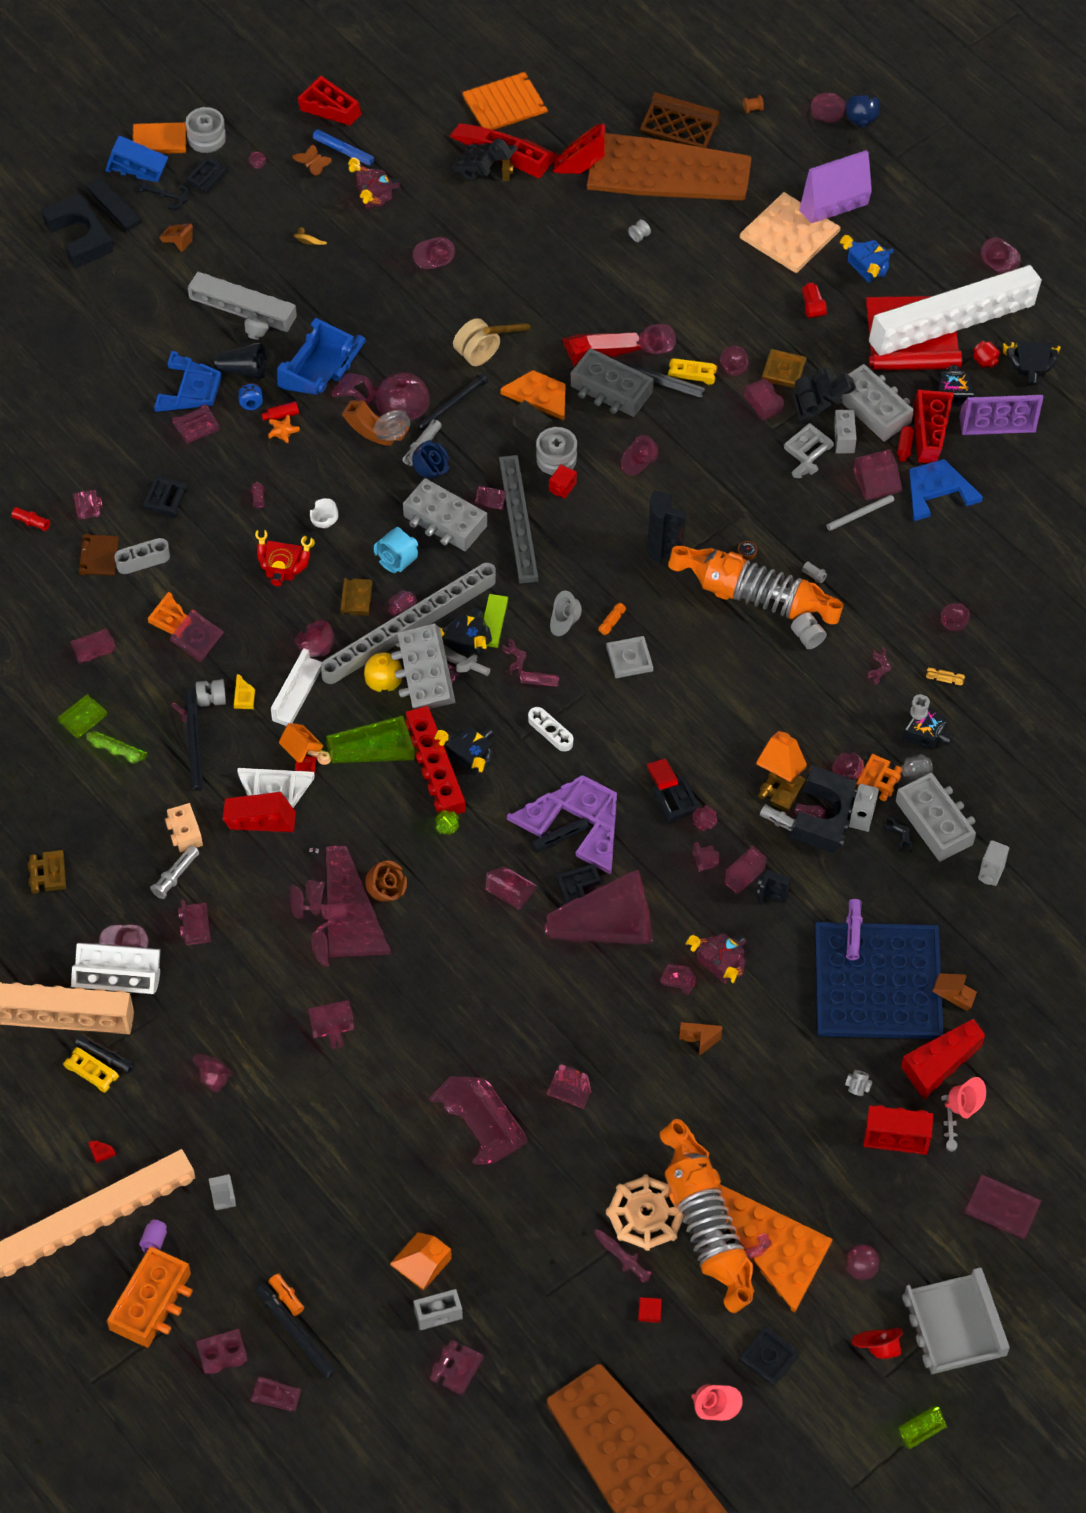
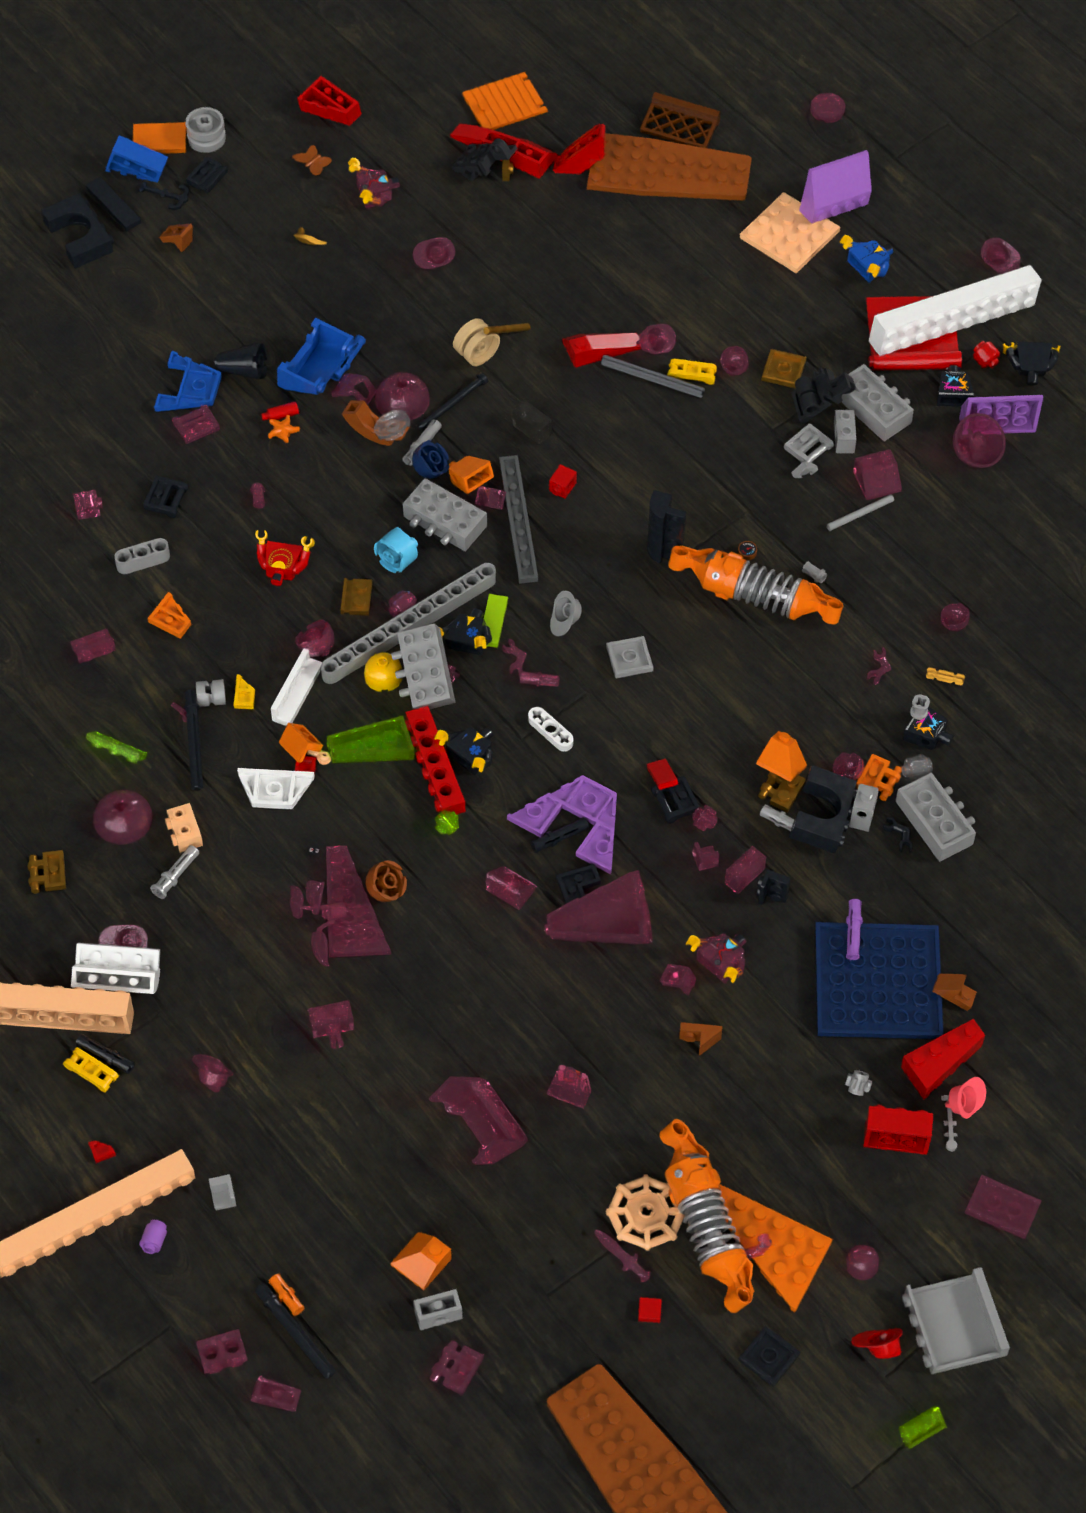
(30, 518): red pin -> none
(82, 716): clear neon green plate -> none
(98, 555): reddish brown piece -> none
(122, 817): none -> clear pink piece
(150, 1297): orange piece -> none
(195, 922): clear pink bracket -> none
(196, 635): clear pink tile -> none
(242, 301): light grey brick -> none
(250, 396): blue head -> none
(255, 328): light grey cone -> none
(257, 159): clear pink plate -> none
(260, 813): red wedge -> none
(324, 513): white hair -> none
(343, 147): blue axle -> none
(463, 663): light grey sword -> none
(470, 473): none -> orange torso
(539, 391): orange wing -> none
(554, 448): light grey wheel -> none
(611, 383): dark grey piece -> none
(612, 618): orange axle -> none
(639, 230): light grey wheel -> none
(639, 455): clear pink piece -> none
(717, 1402): coral piece -> none
(753, 104): dark orange bush -> none
(763, 399): clear pink brick -> none
(808, 630): light grey wheel -> none
(813, 303): red piece -> none
(813, 810): clear pink cone -> none
(862, 110): dark blue cylinder -> none
(905, 443): red cylinder -> none
(930, 422): red wedge -> none
(935, 481): blue wing -> none
(979, 441): none -> clear pink piece
(993, 863): light grey brick -> none

